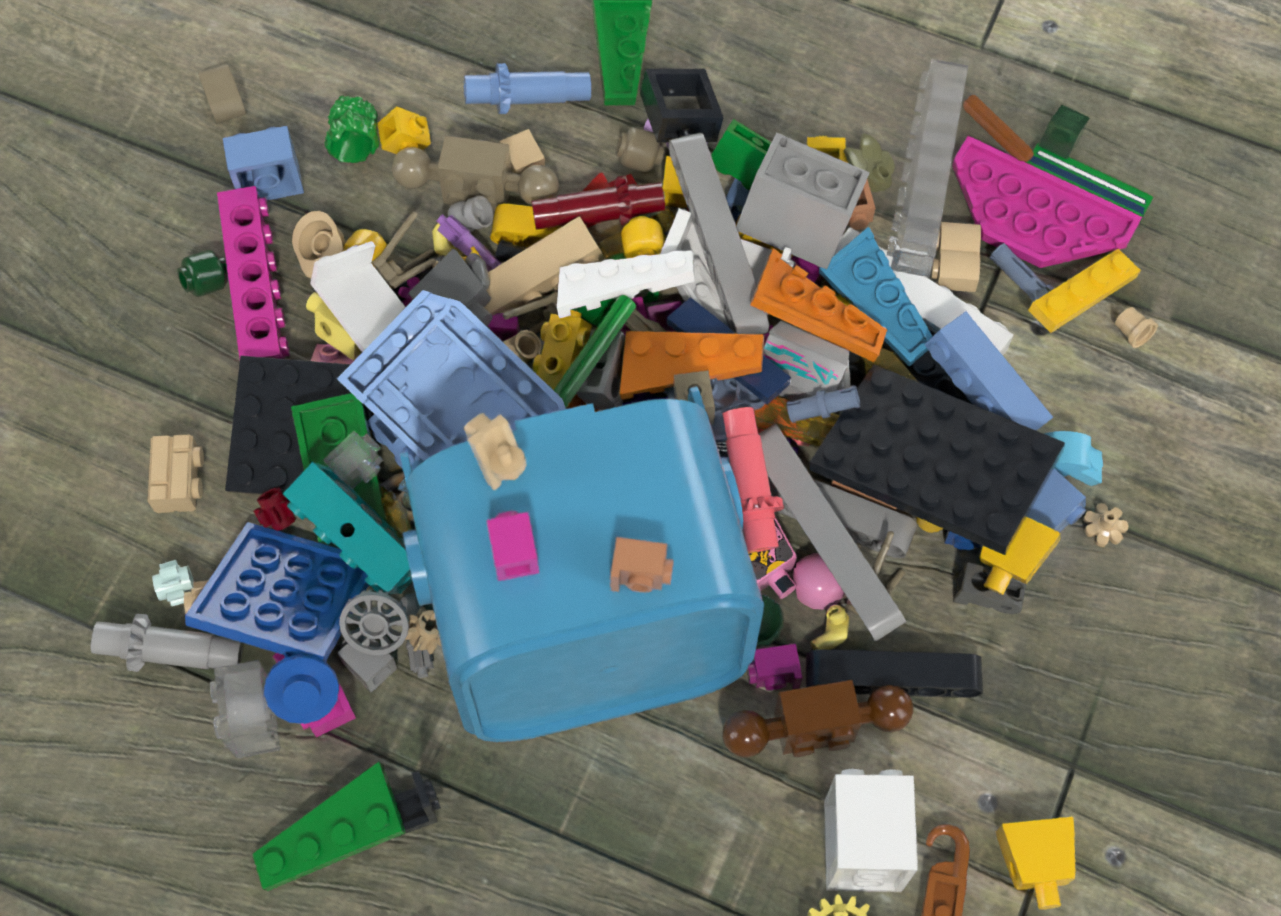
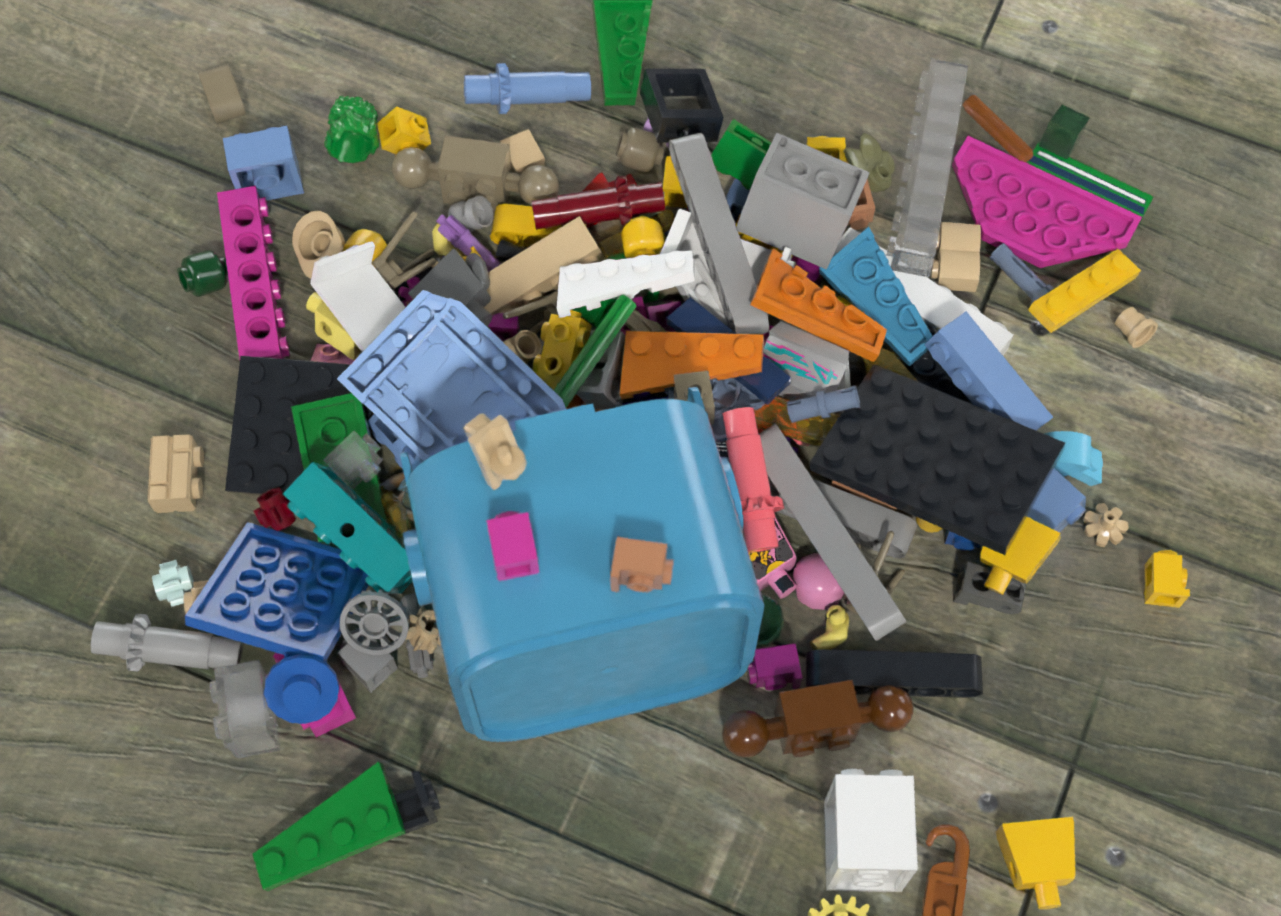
(1165, 580): none -> yellow brick

